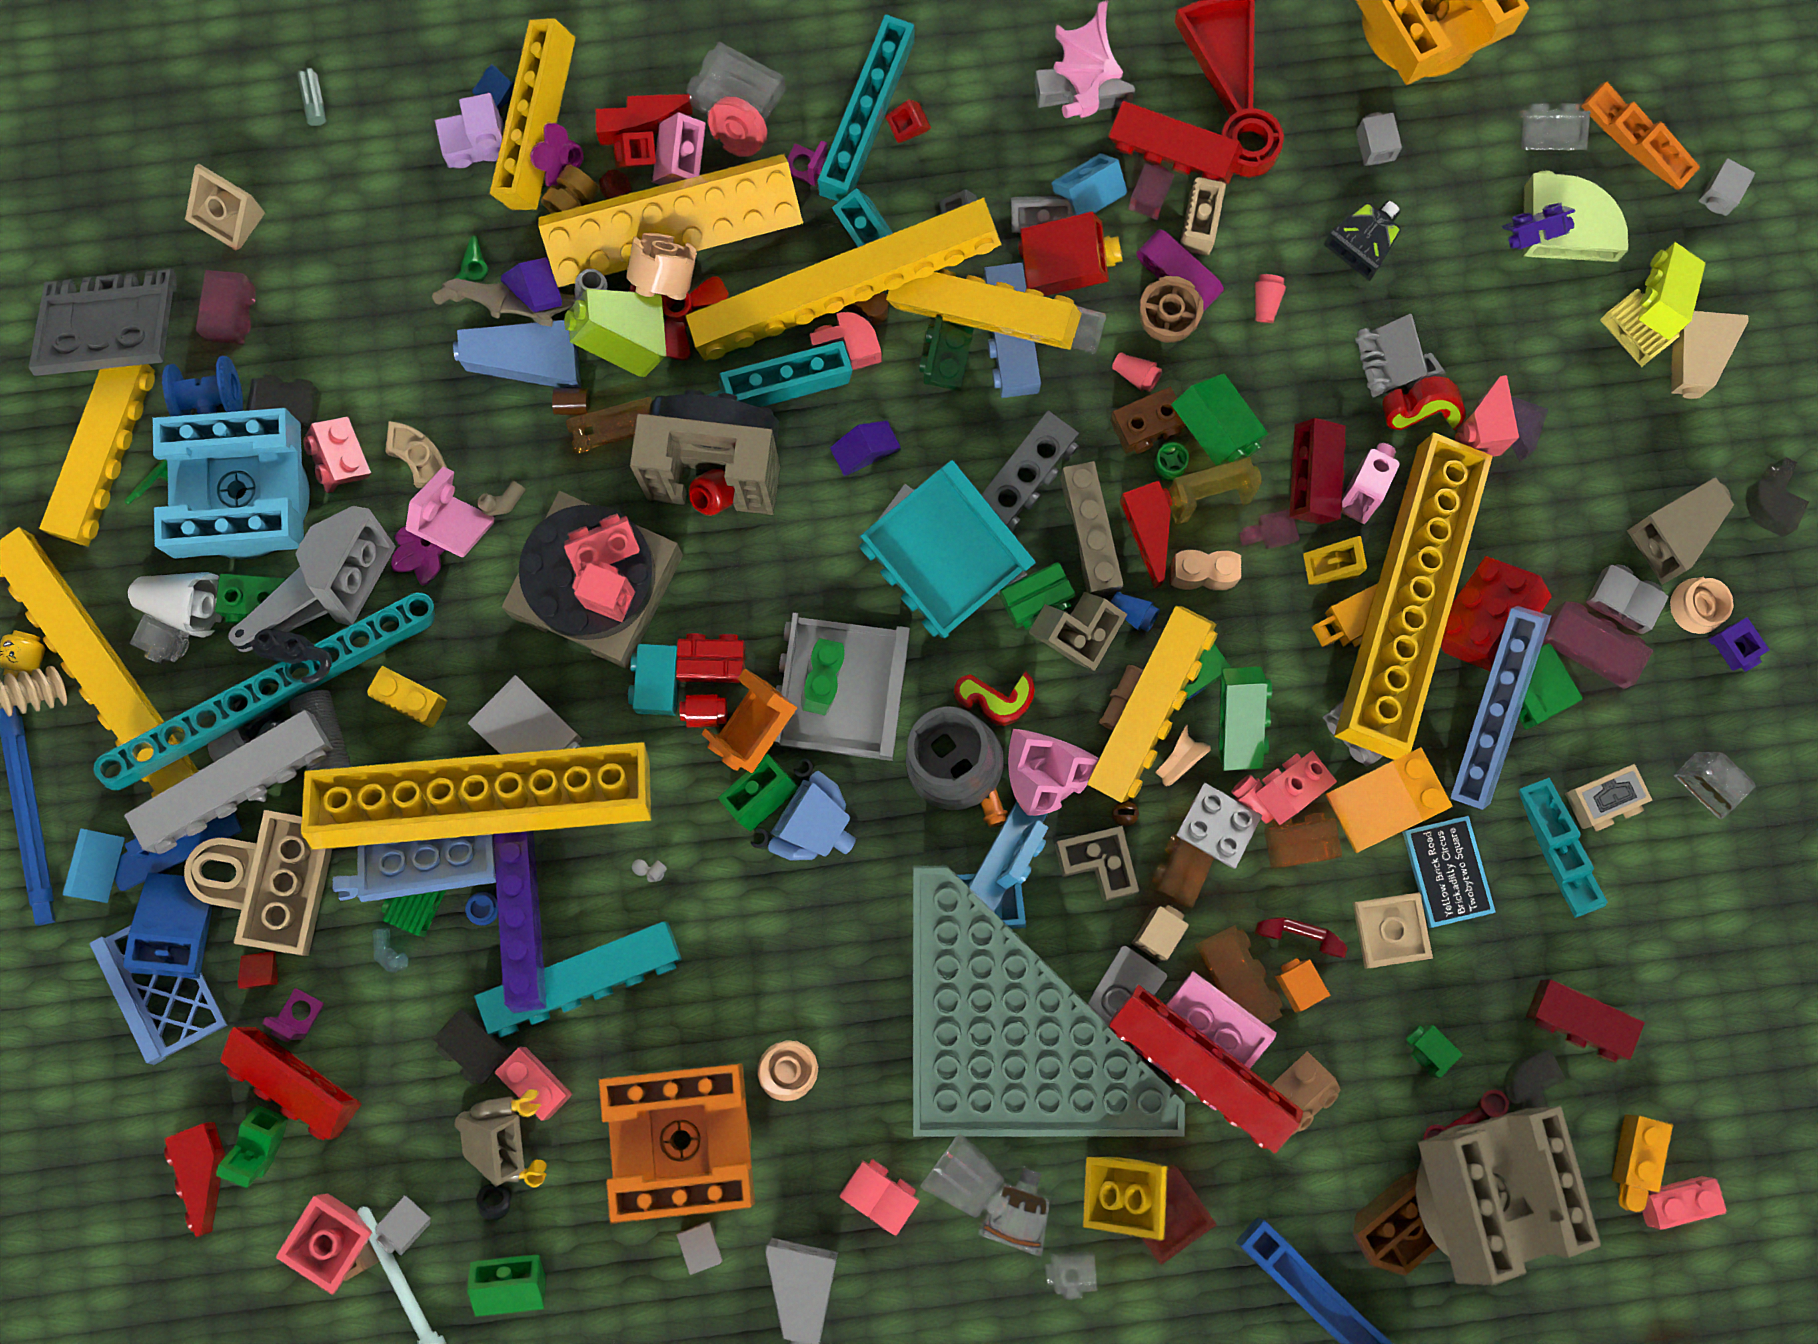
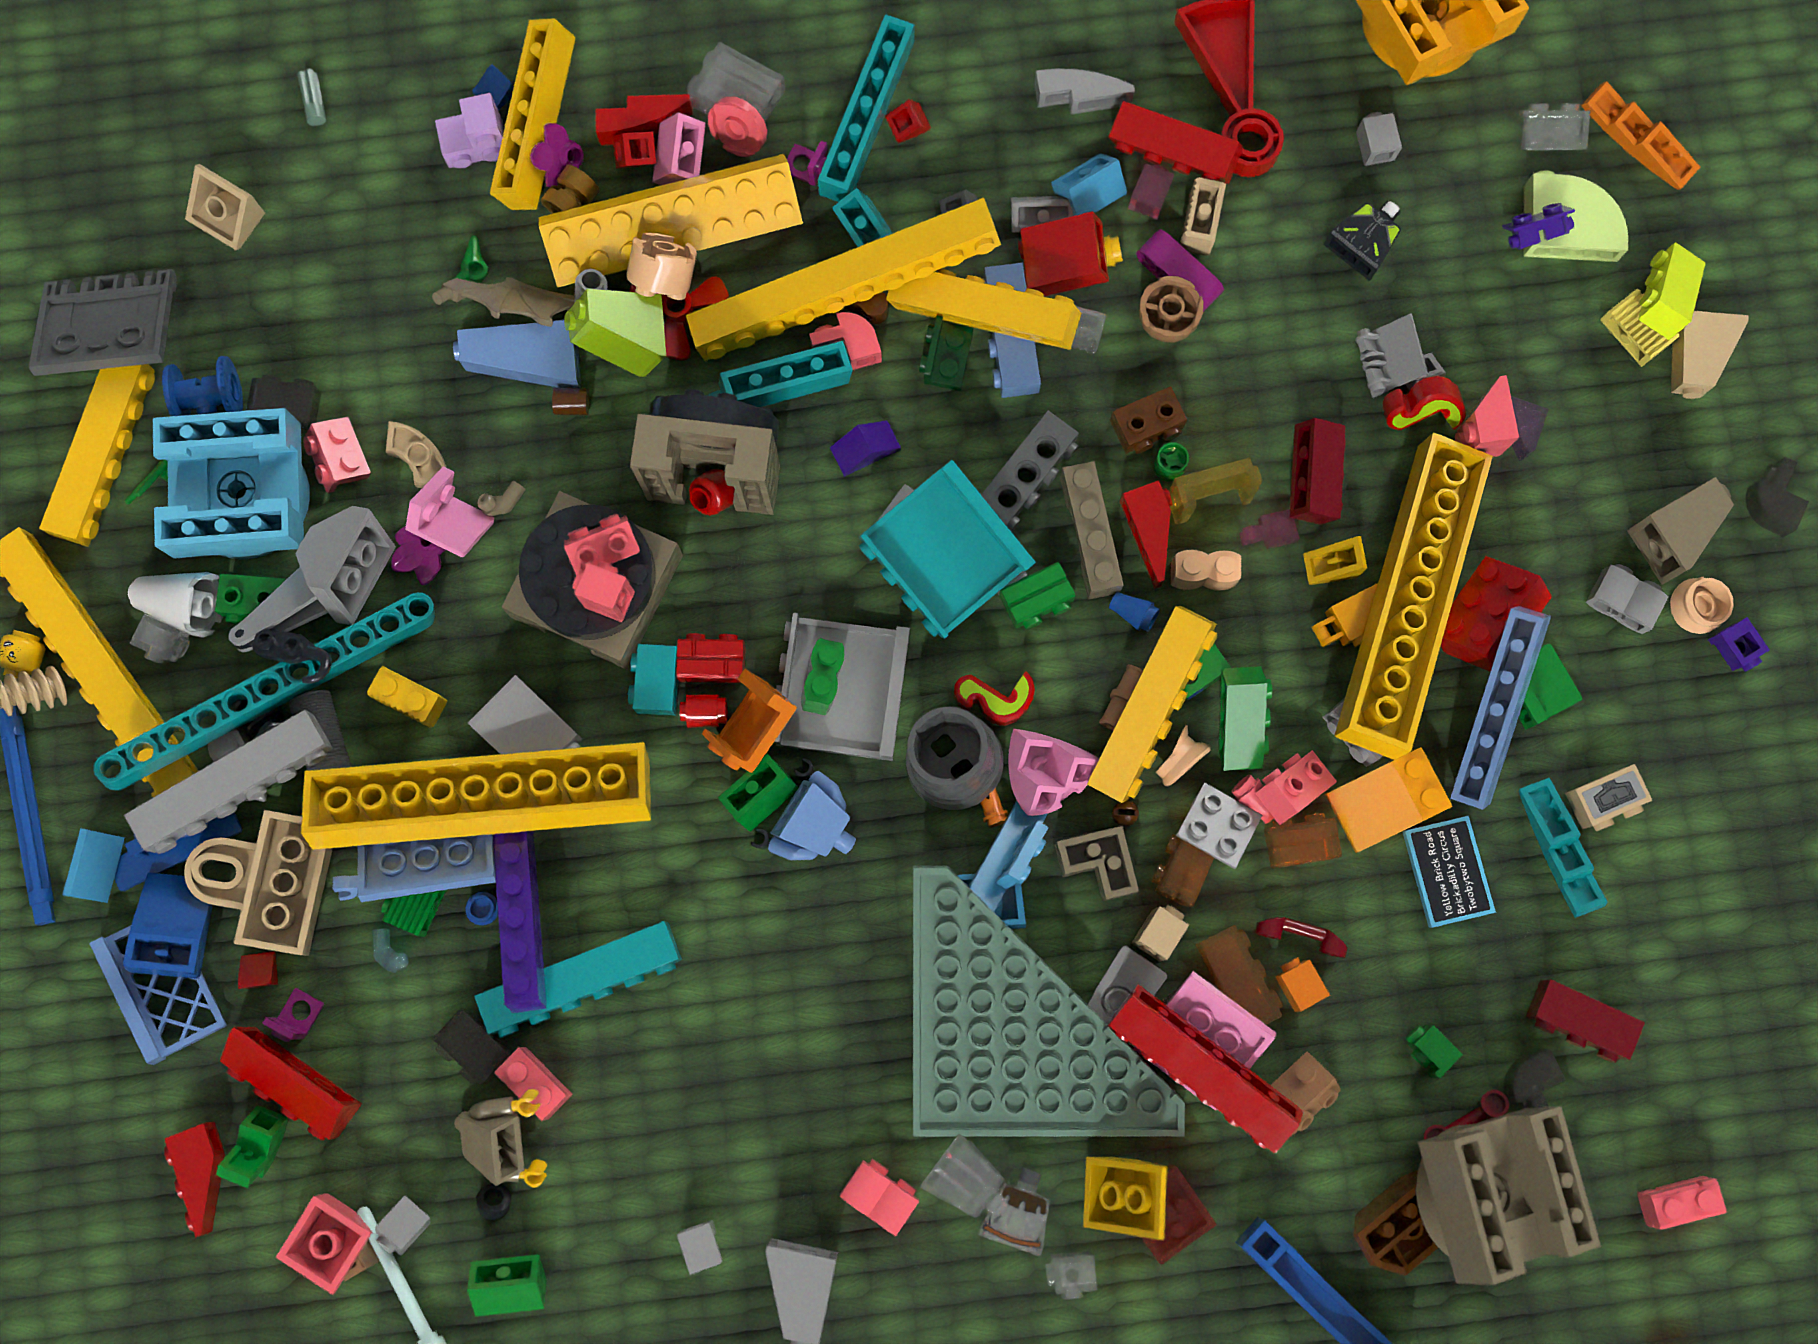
(225, 307): clear pink brick -> none
(534, 284): dark purple slope -> none
(608, 425): clear orange plate -> none
(614, 184): clear red tile -> none
(653, 873): light grey piece -> none
(654, 1174): orange piece -> none
(787, 1070): light nougat piece -> none
(1084, 633): dark tan brick -> none
(1086, 63): bright pink animal -> none
(1139, 372): coral cone -> none
(1220, 420): green brick -> none
(1268, 297): coral cone -> none
(1370, 483): bright pink torso -> none
(1392, 930): tan tile -> none
(1597, 644): clear pink brick -> none
(1640, 1160): light orange brick -> none
(1717, 784): clear torso -> none
(1726, 187): light grey brick -> none

